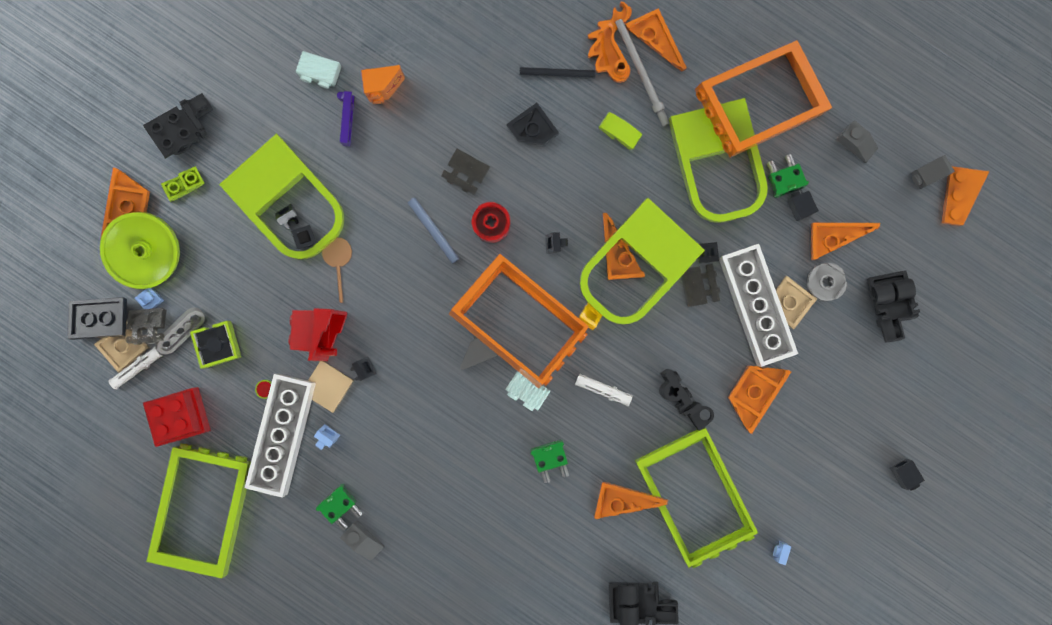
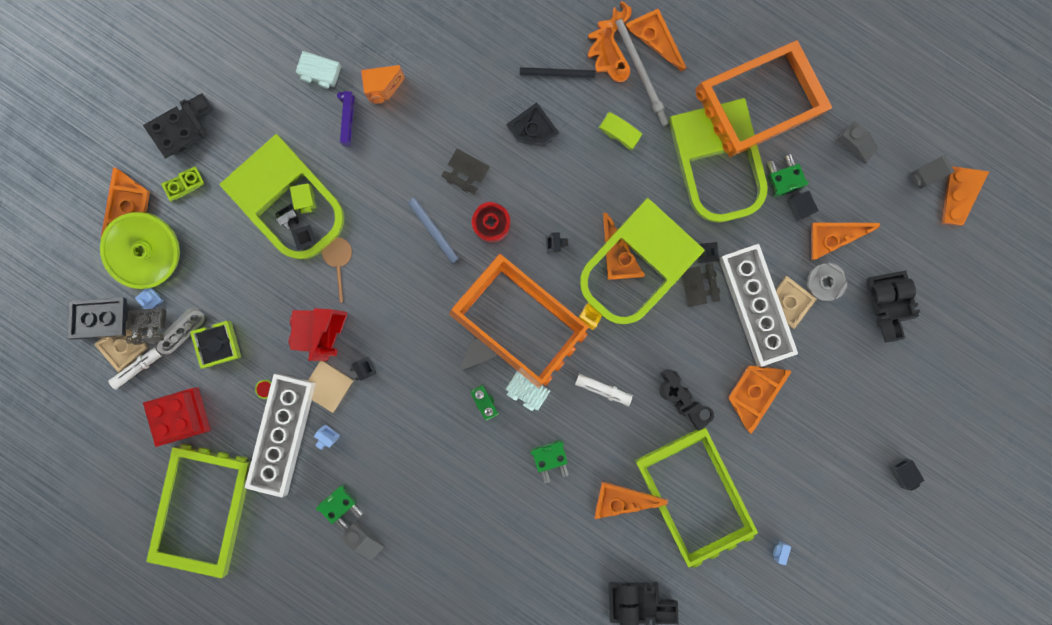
(303, 198): none -> lime brick
(484, 402): none -> green piece

